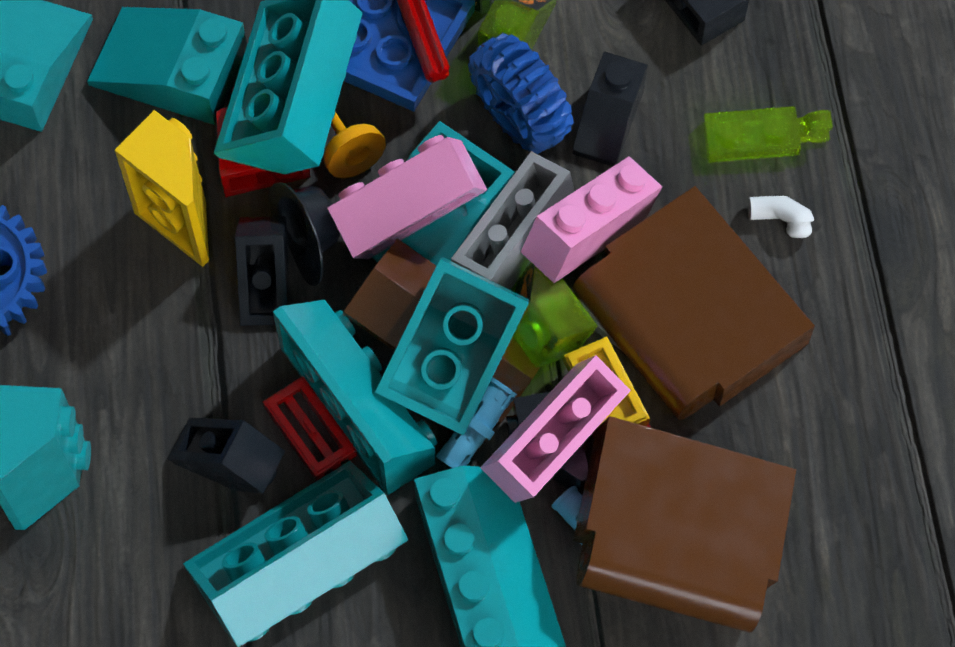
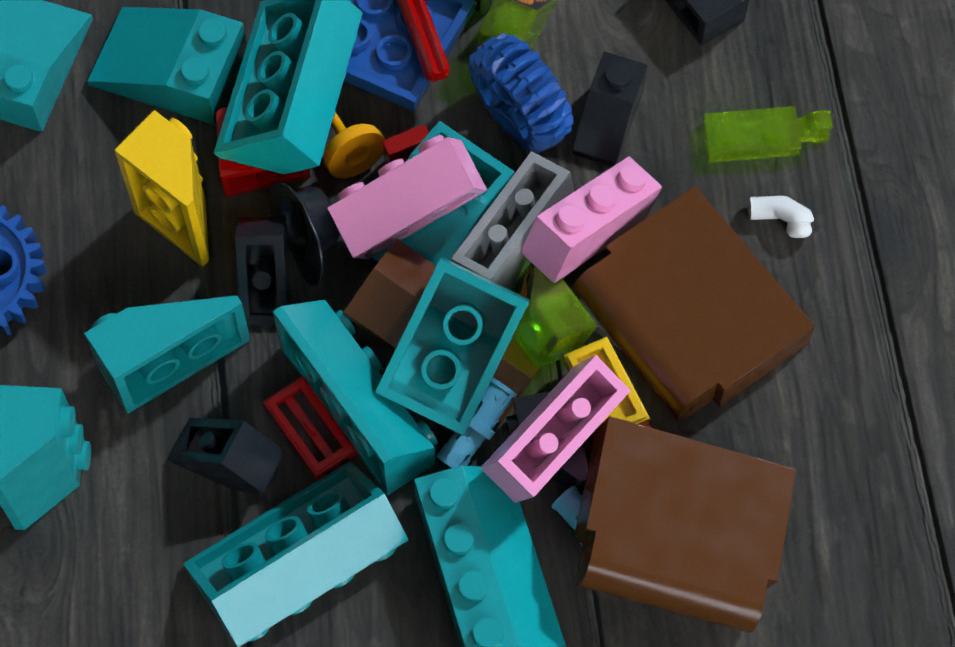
(163, 344): none -> teal slope
(403, 144): none -> red tile

